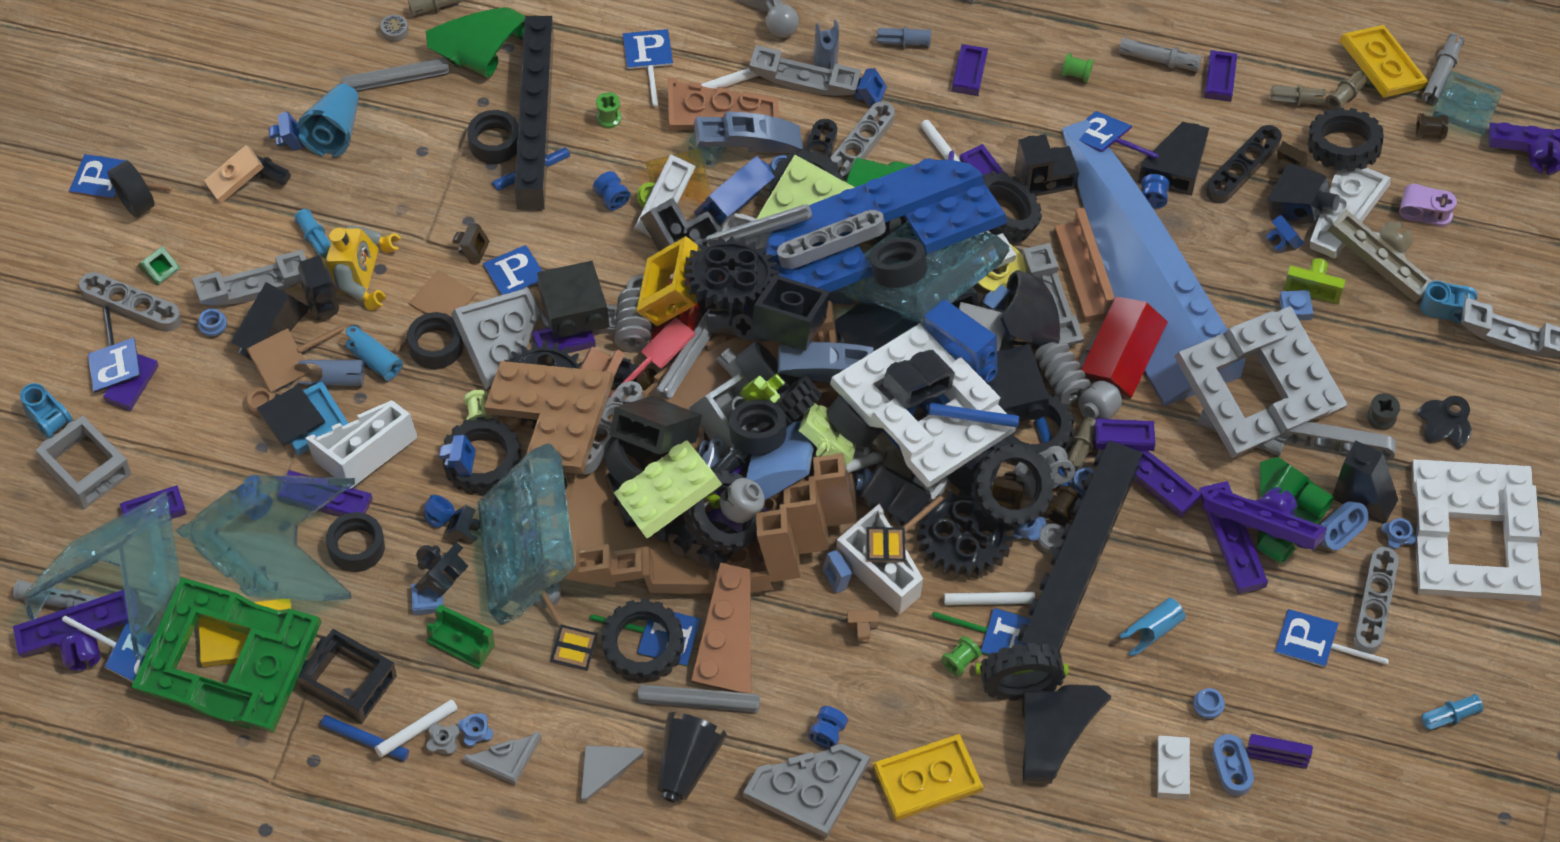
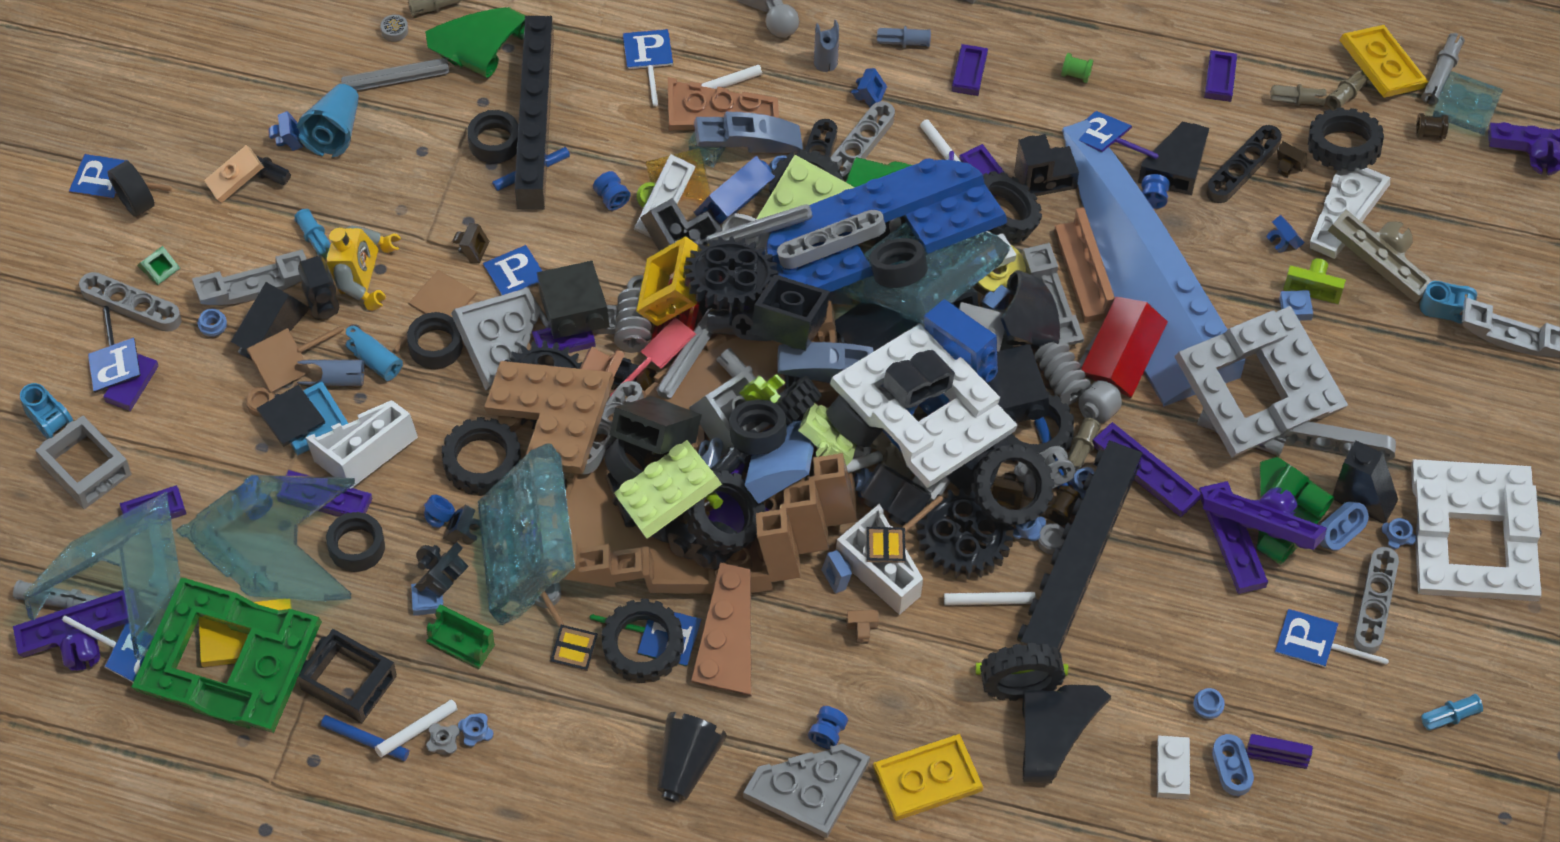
(459, 455): blue tile -> none
(475, 407): yellowish green bush -> none
(505, 759): light grey tile -> none
(604, 766): light grey tile -> none
(608, 110): bright green bush -> none
(698, 698): light grey axle -> none
(740, 501): light grey head -> none
(759, 361): black tyre -> none
(803, 76): light grey slope -> none
(961, 656): bright green bush -> none
(973, 415): blue bar -> none
(1001, 630): blue piece -> none
(1130, 433): dark purple tile -> none
(1155, 624): dark azure piece -> none
(1159, 54): light grey pin -> none
(1301, 195): black torso -> none
(1383, 419): pearl dark grey wheel -> none
(1425, 204): lavender piece -> none
(1444, 423): black plate -> none

